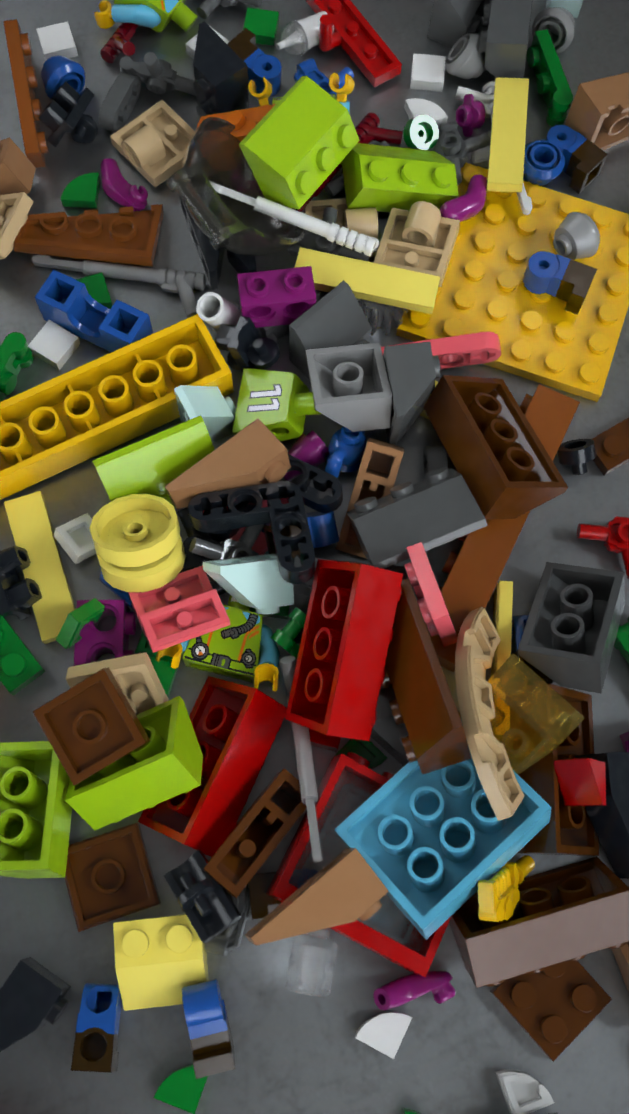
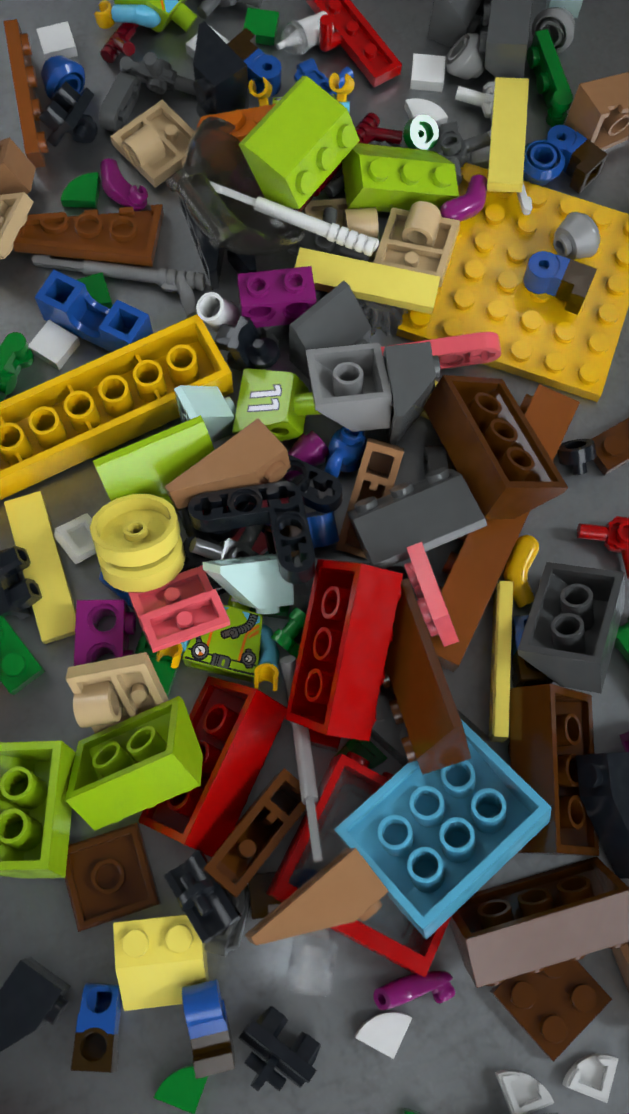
(77, 620): green tile -> none
(91, 726): reddish brown plate -> none
(292, 1062): none -> black hips
(470, 115): magenta plate -> none
(474, 655): tan tile -> none
(500, 894): yellow piece -> none
(518, 567): none -> yellow arm
(529, 714): clear yellow slope -> none
(582, 781): red slope -> none
(592, 1075): none -> white tile

